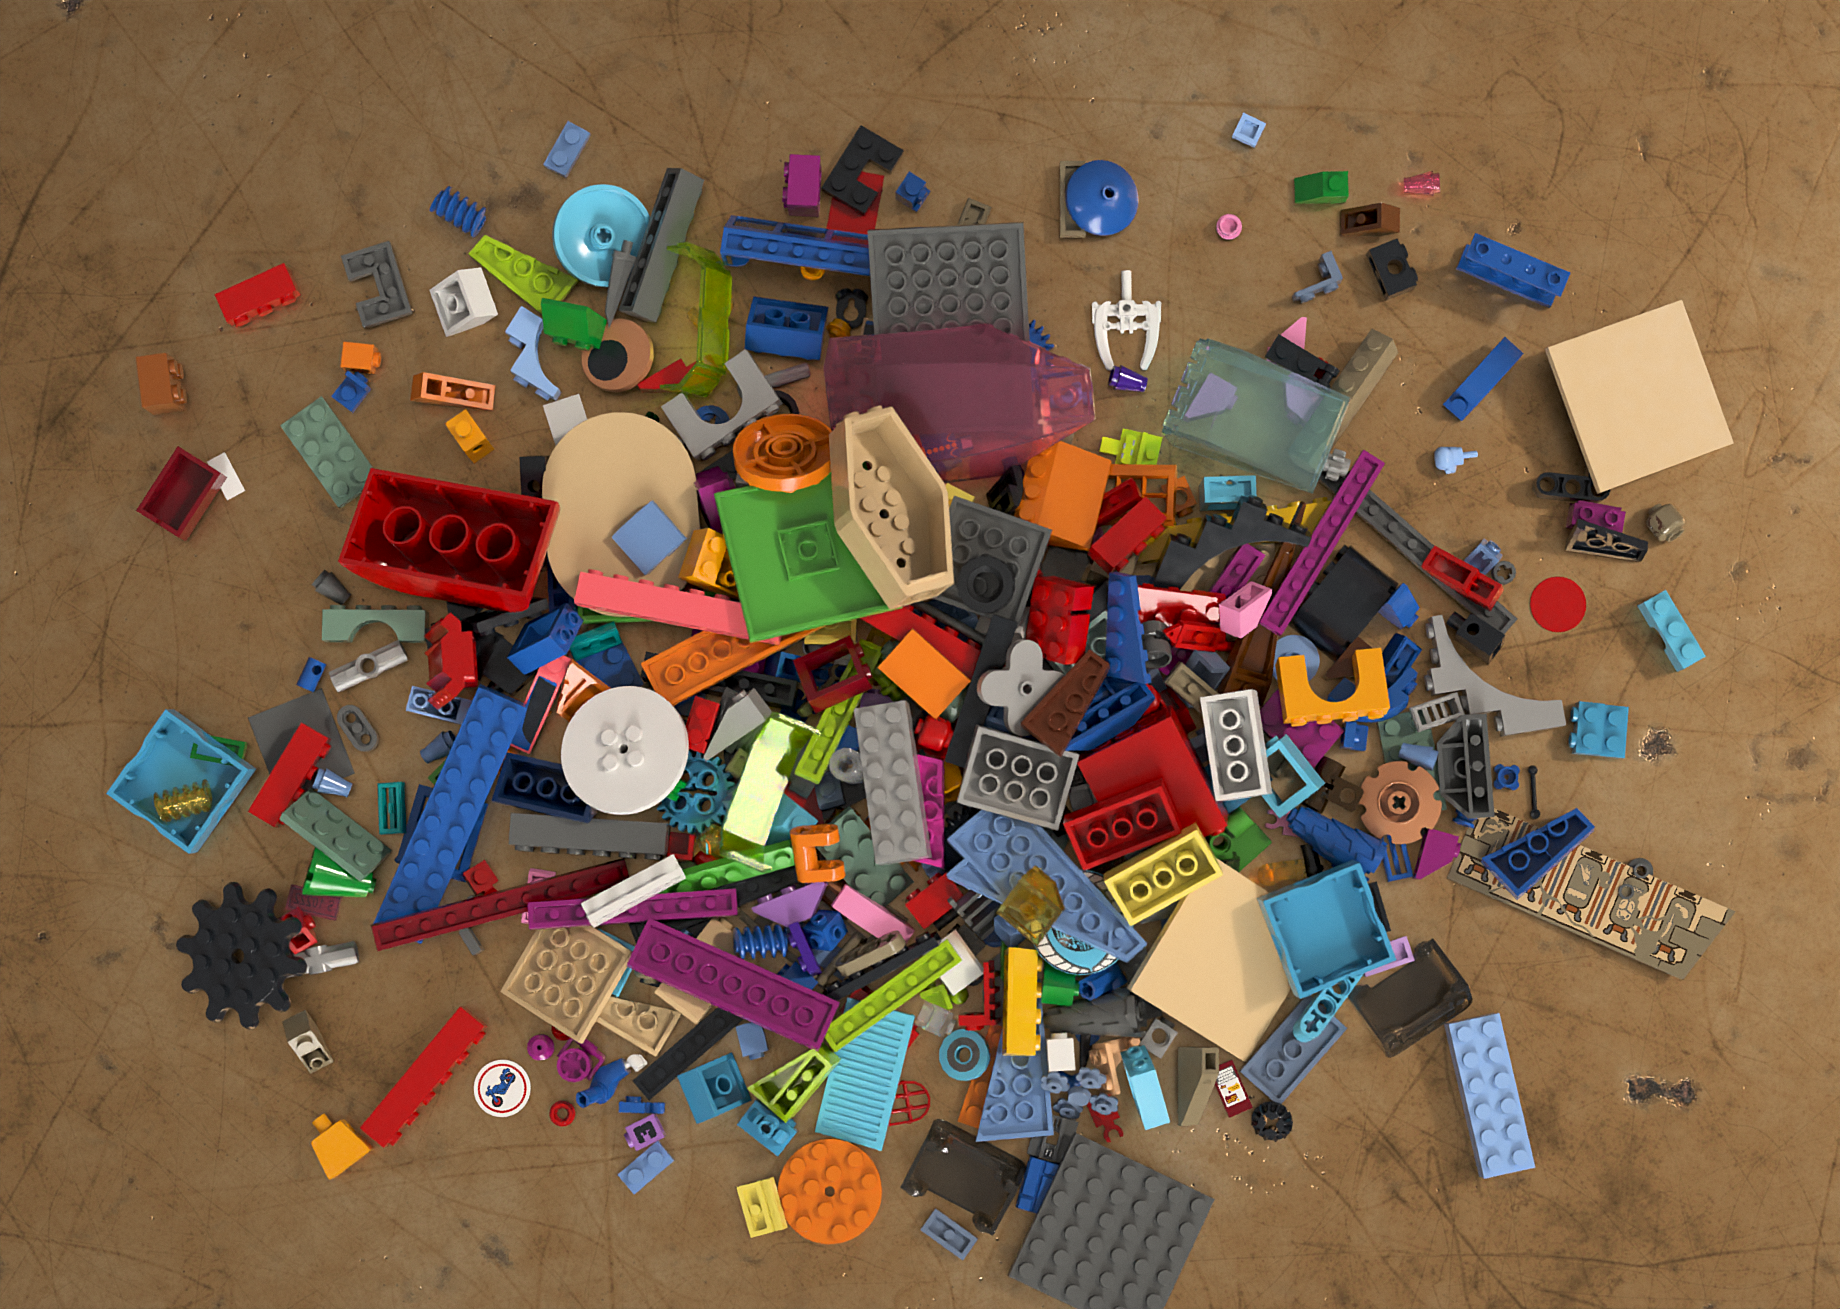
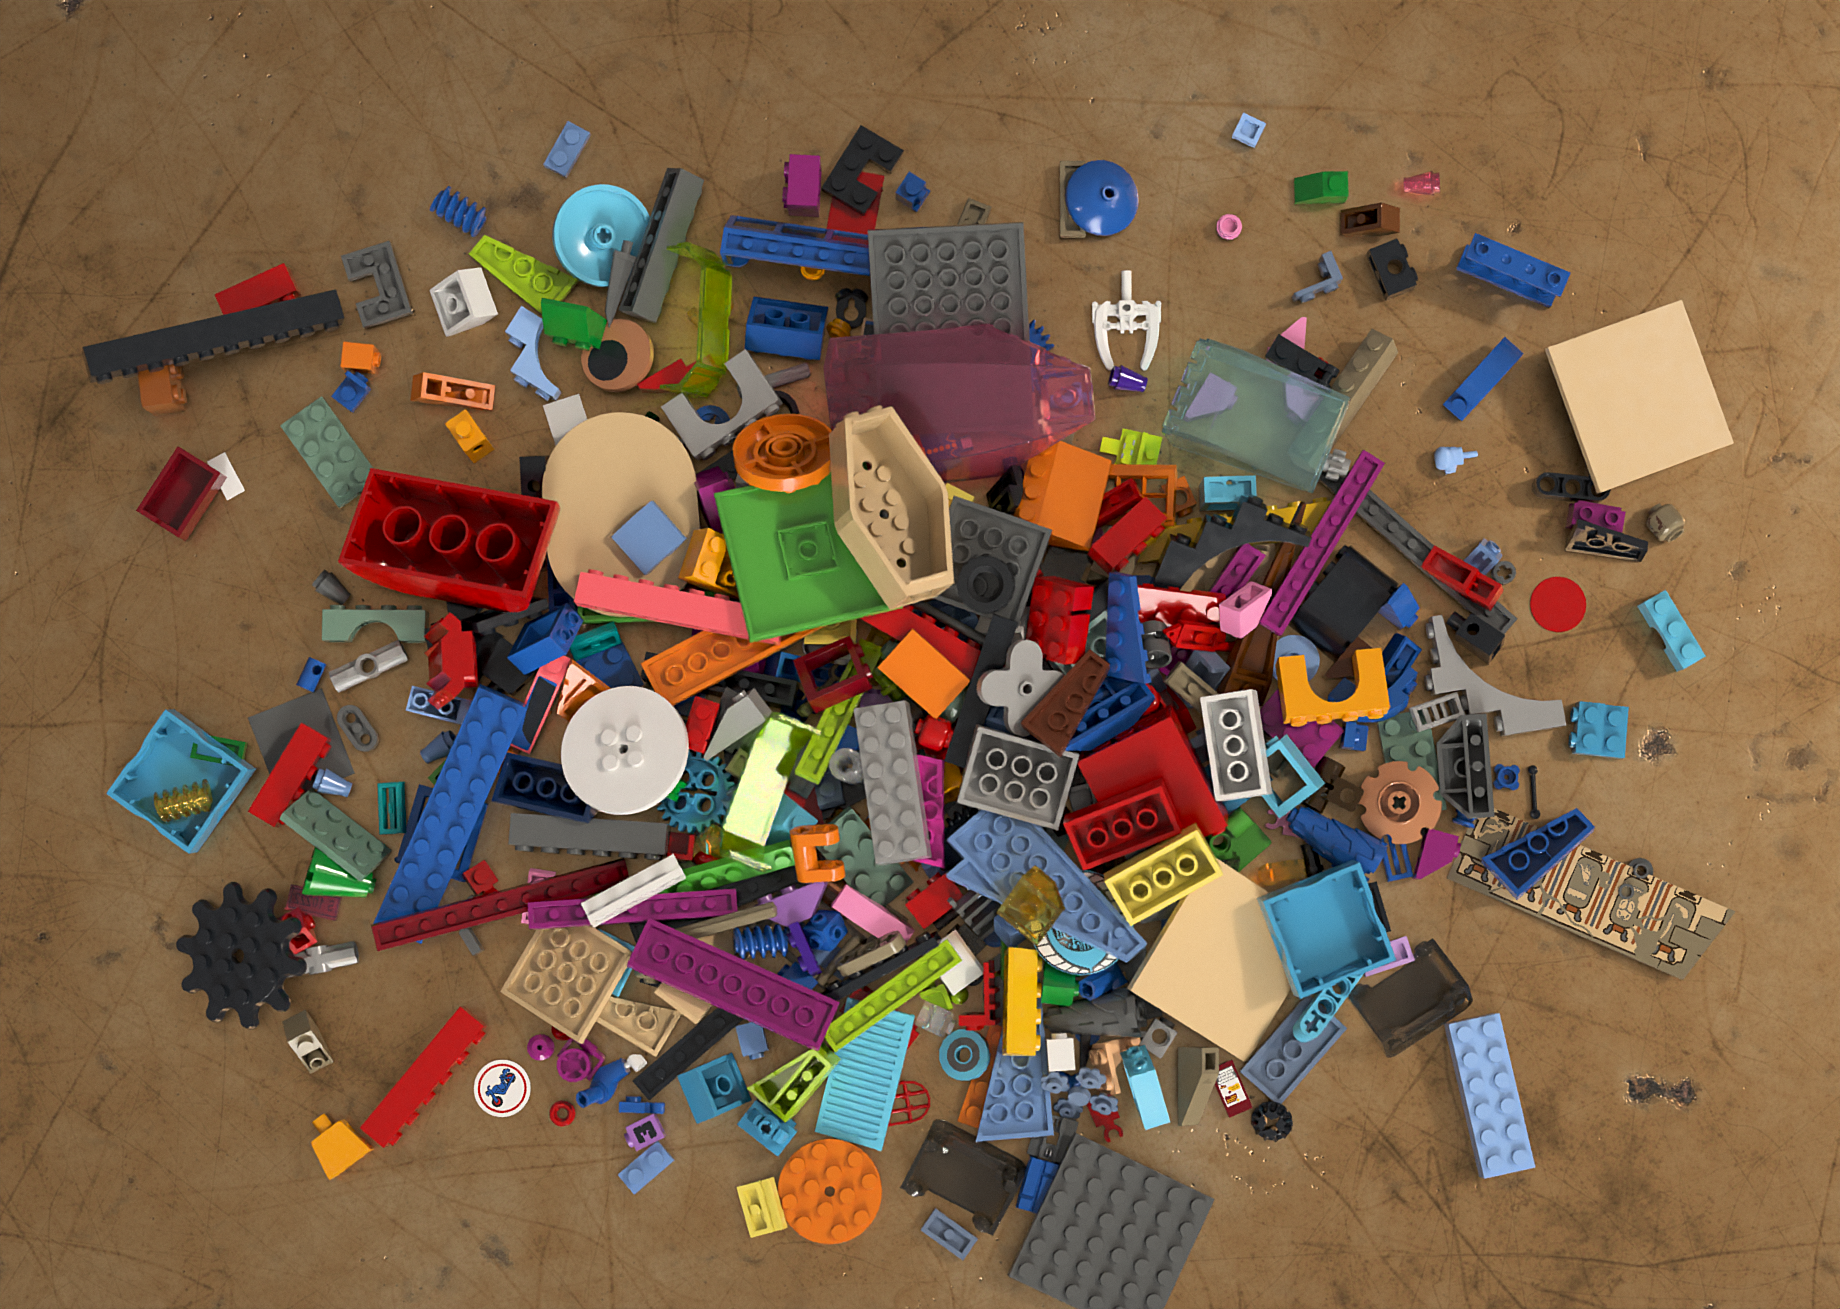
(212, 336): none -> black brick
(730, 920): none -> dark tan axle
(1419, 755): medium blue cone -> none

